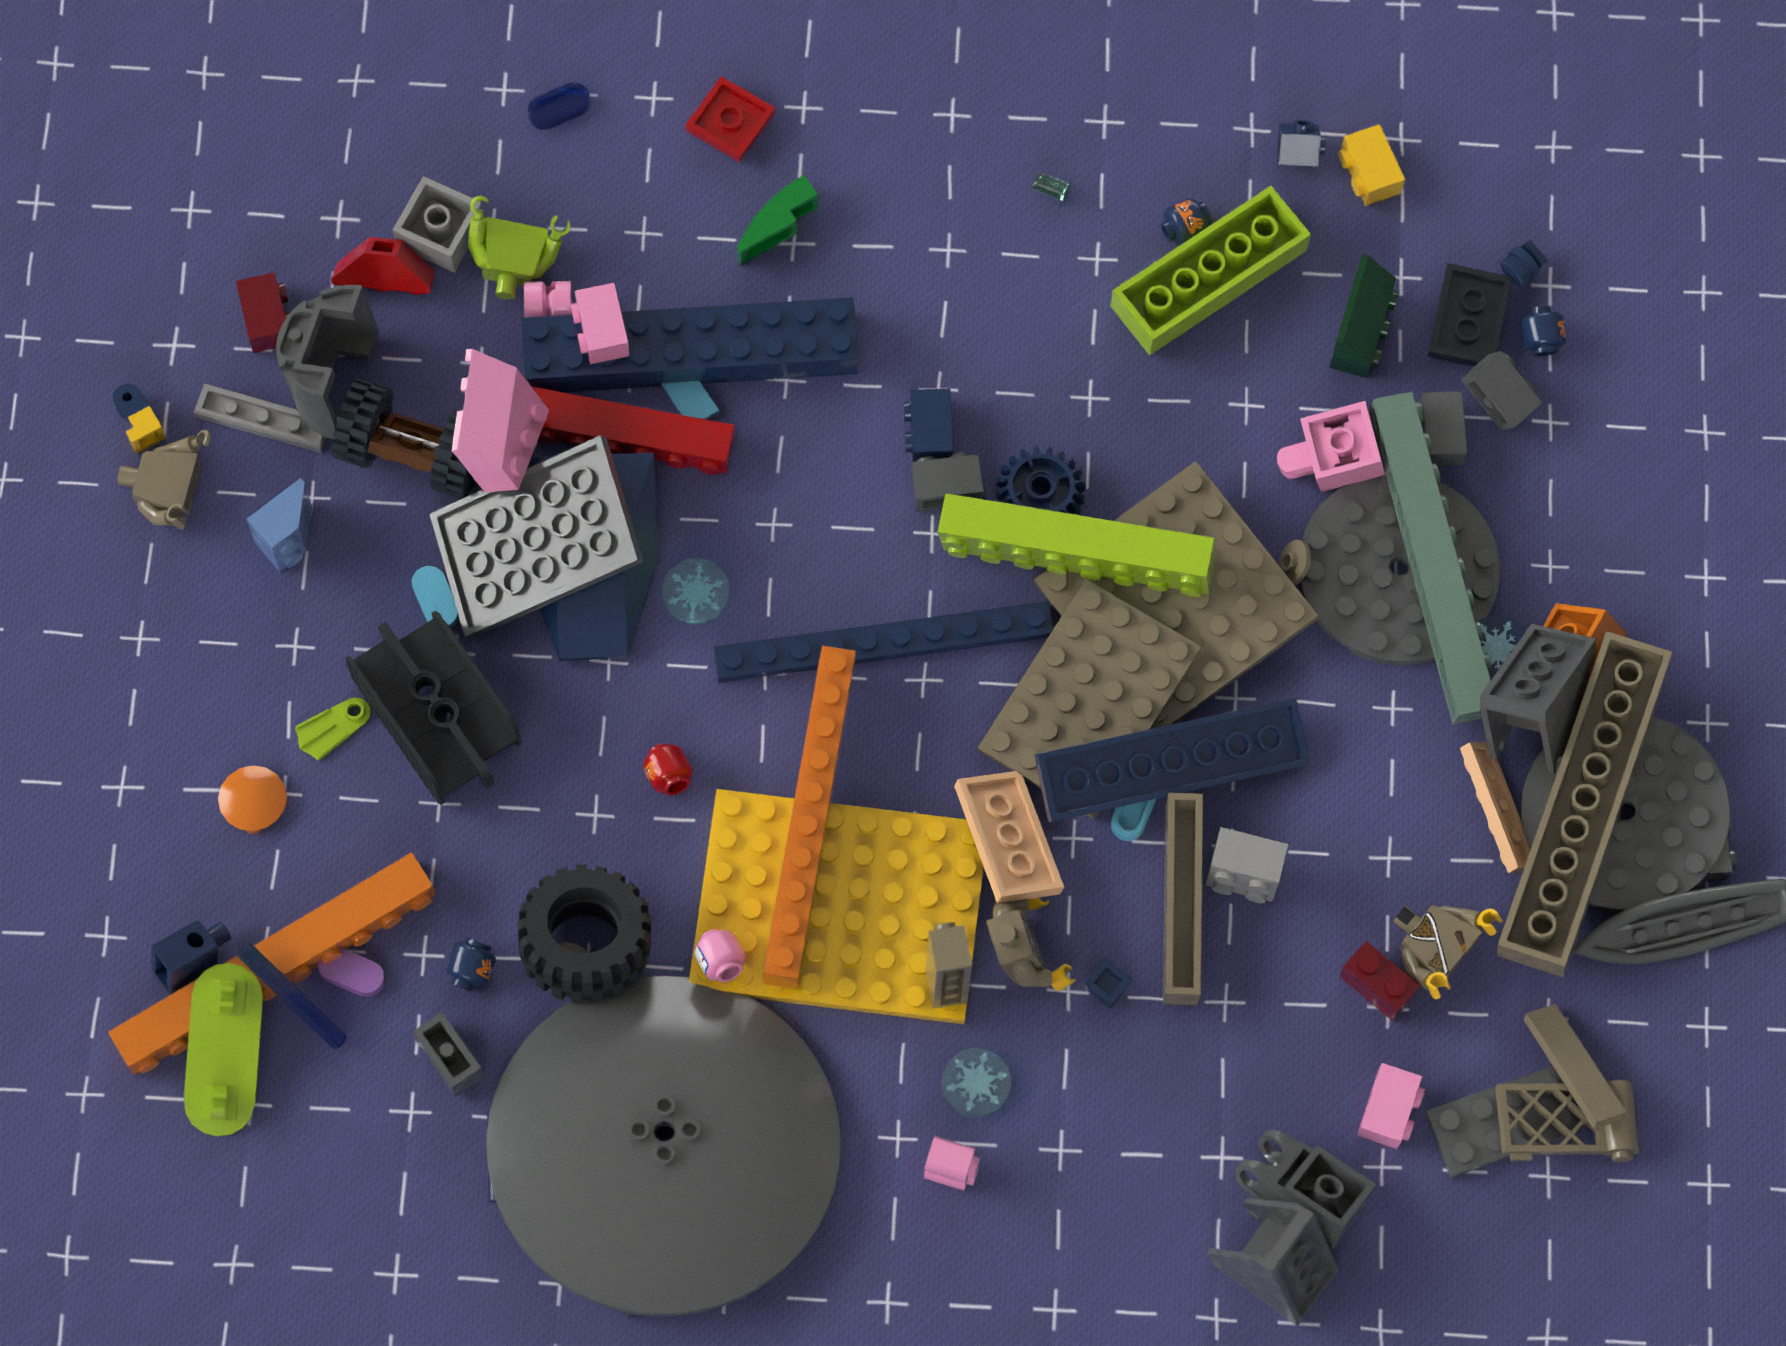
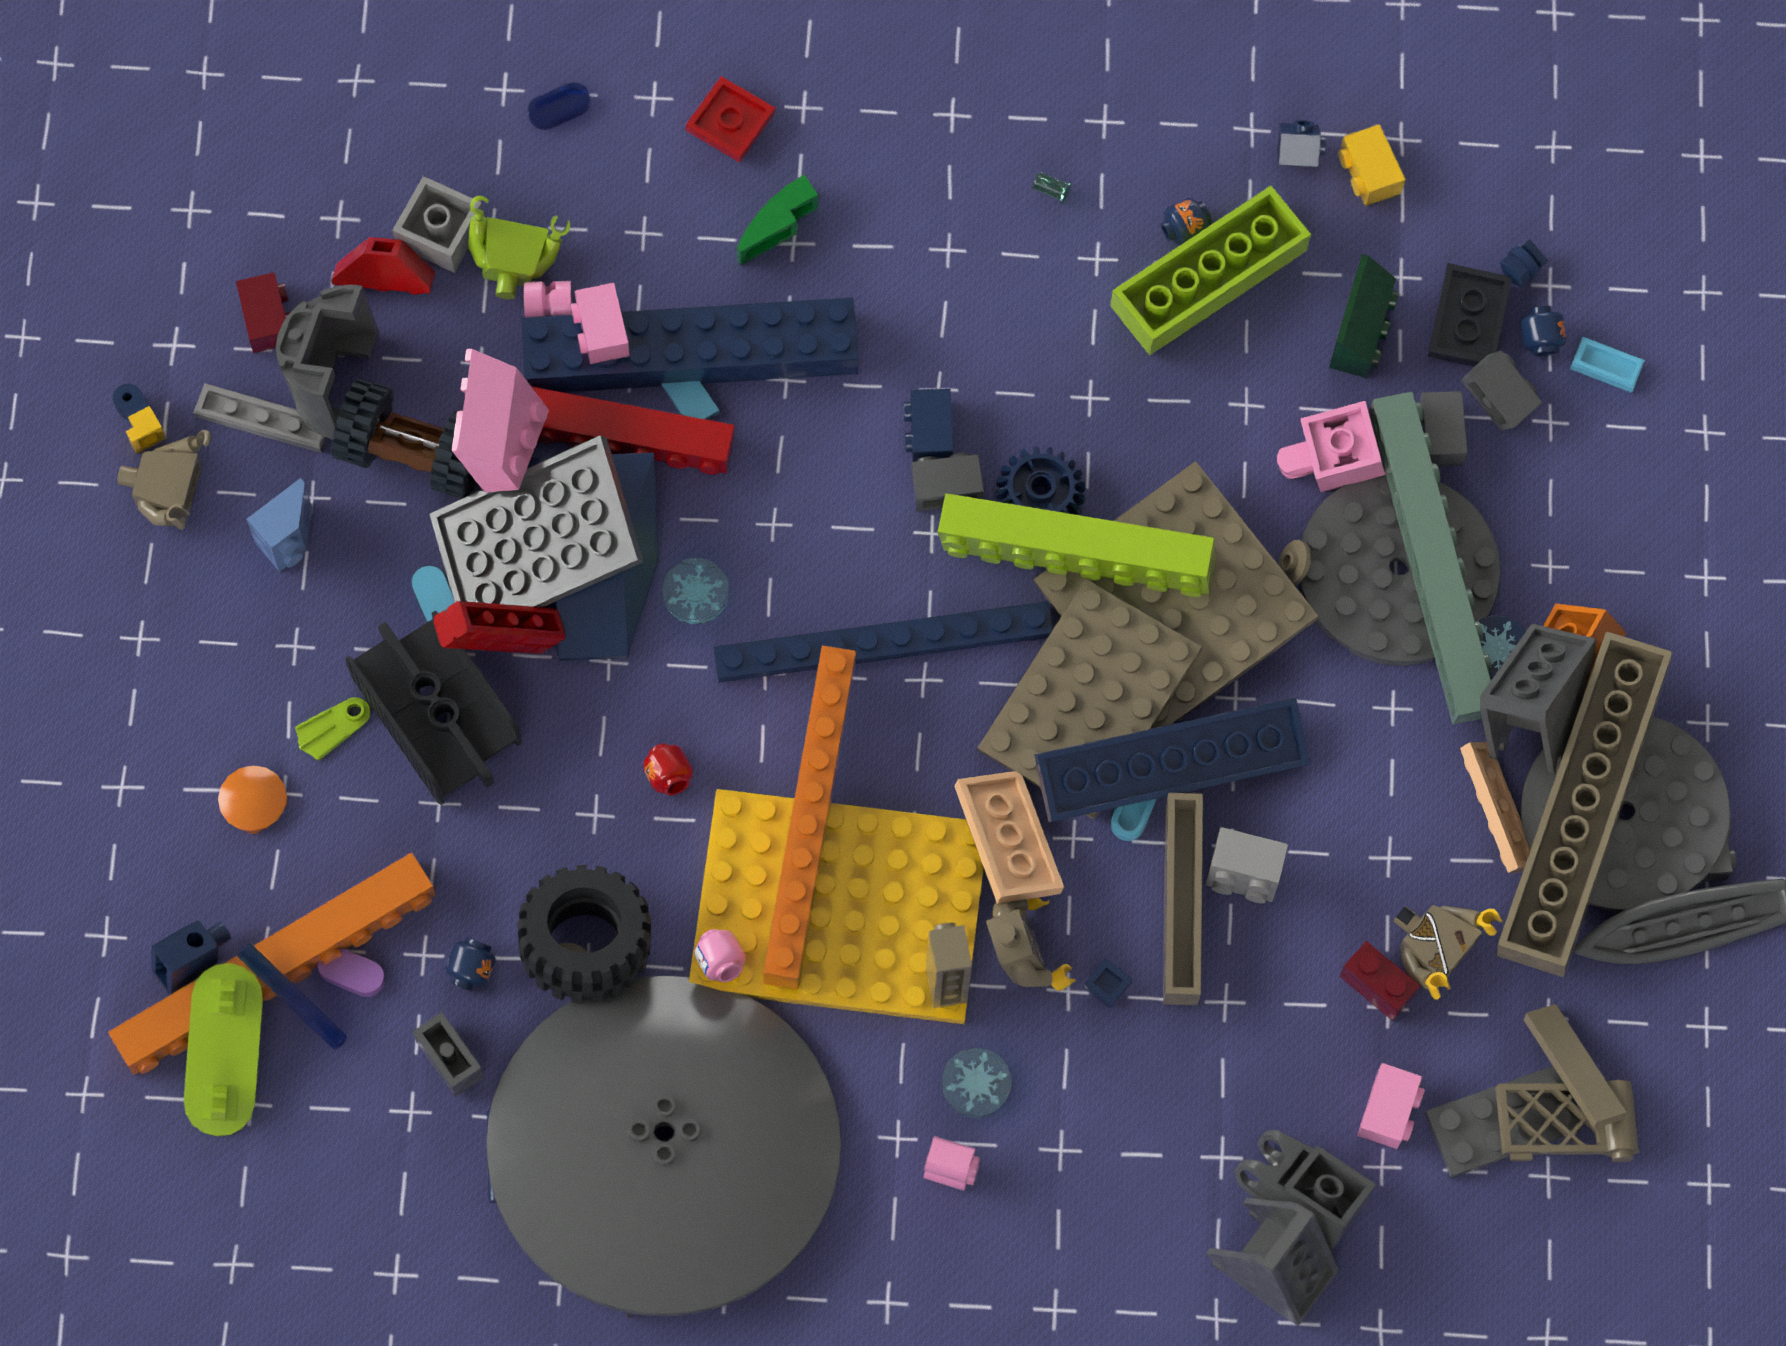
(499, 627): none -> red brick
(1607, 364): none -> medium azure tile

